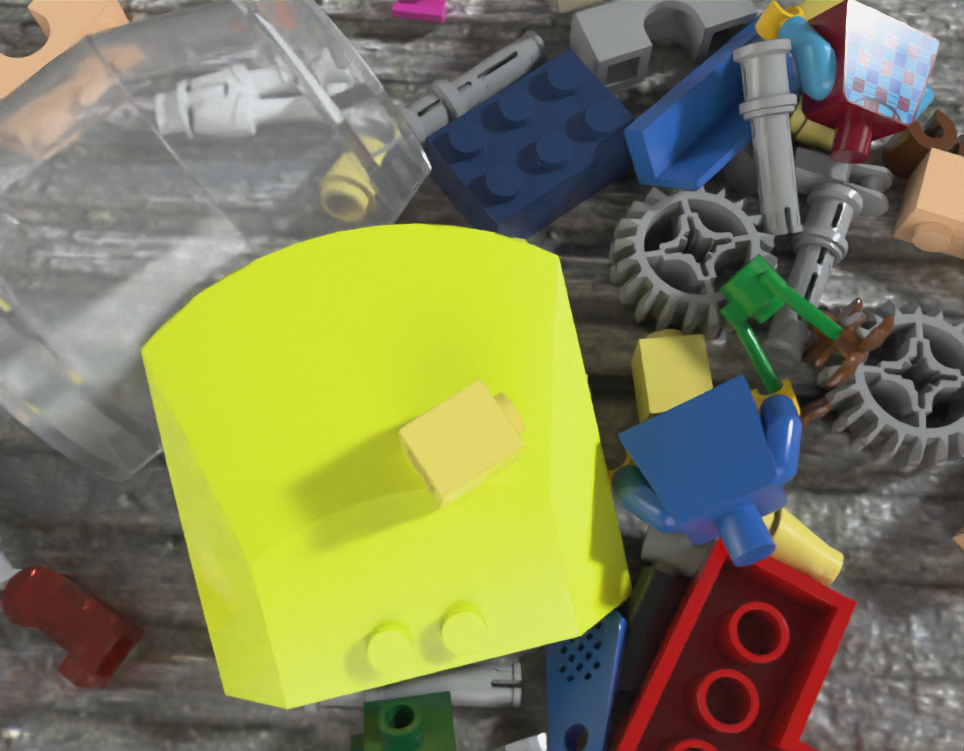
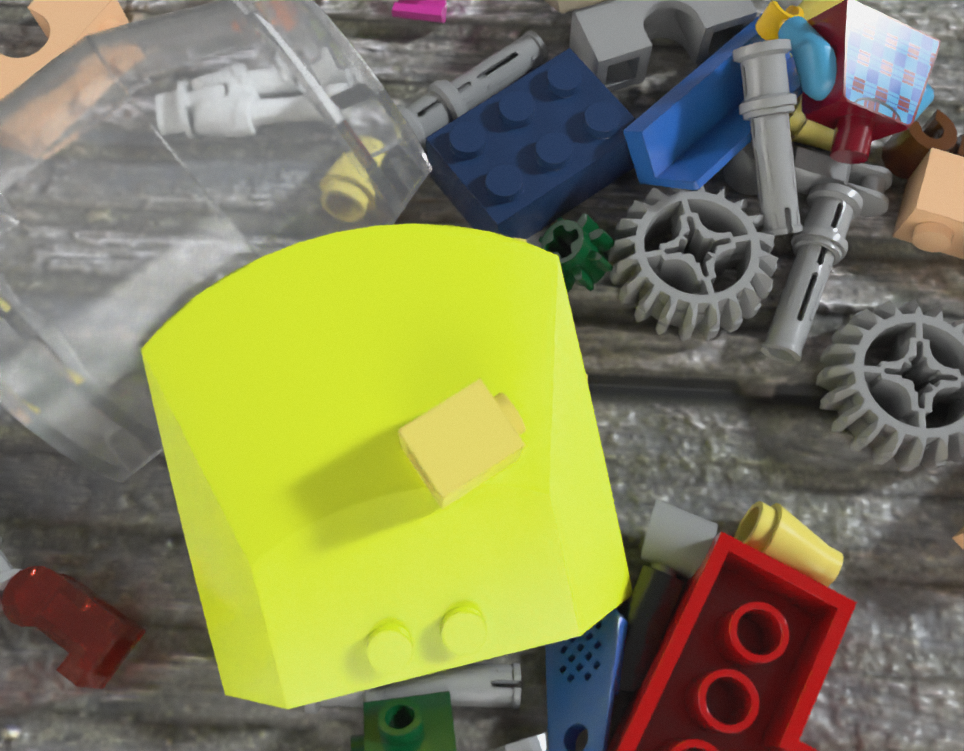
(580, 250): none -> dark green gear
(669, 371): light yellow brick -> none
(714, 467): blue torso -> none
(762, 292): plant -> none

